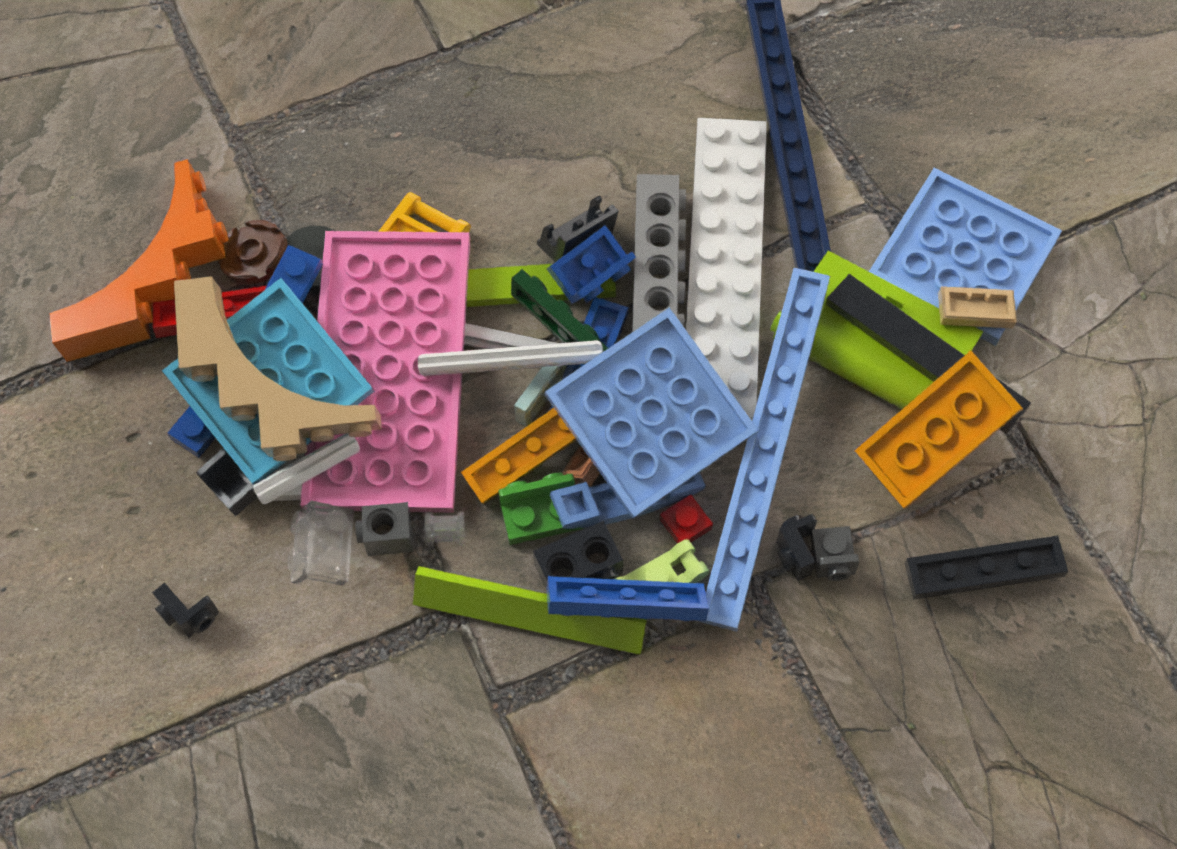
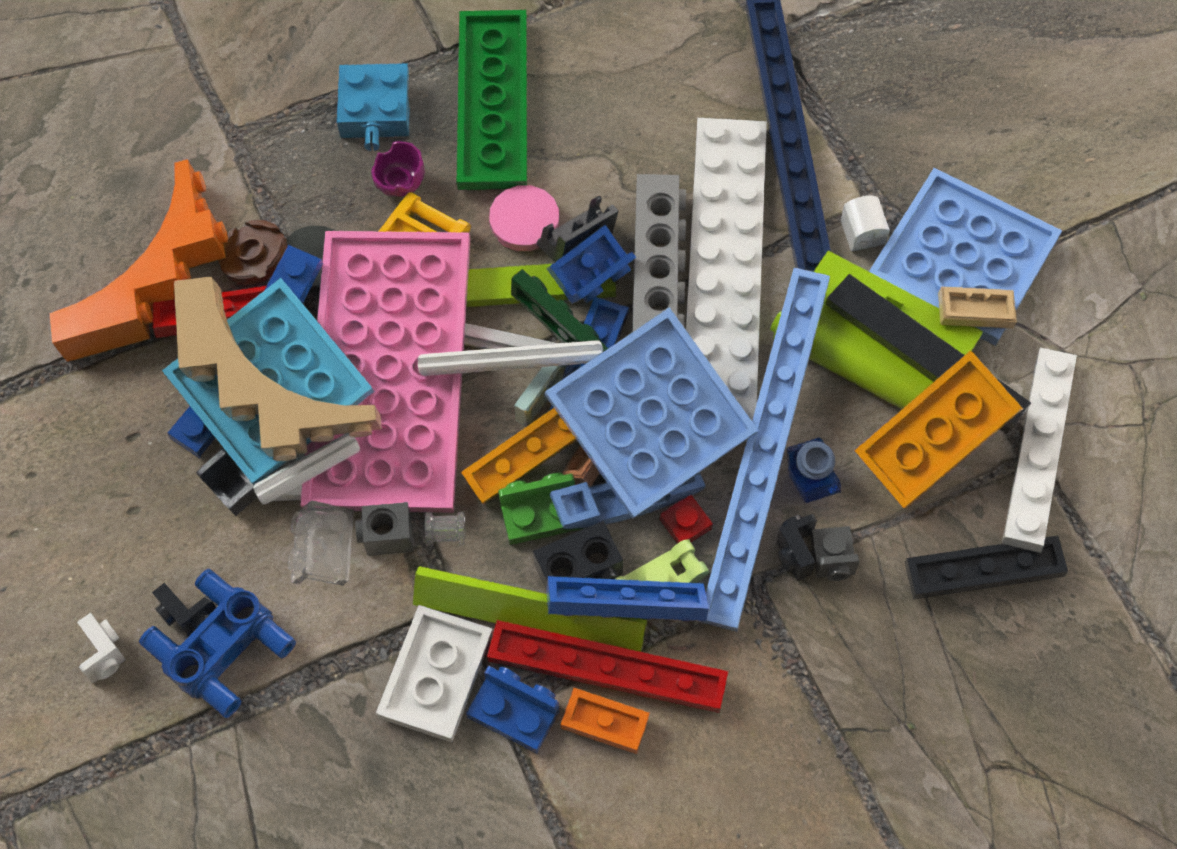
(108, 657): none -> white bracket
(217, 642): none -> blue piece
(373, 102): none -> dark azure plate
(398, 170): none -> magenta hair
(434, 673): none -> white plate
(492, 100): none -> green plate
(514, 708): none -> blue bracket
(521, 215): none -> bright pink tile
(605, 720): none -> orange plate
(608, 666): none -> red plate
(811, 489): none -> clear blue bracket
(815, 460): none -> sand blue plate
(864, 223): none -> white piece
(1039, 450): none -> white plate

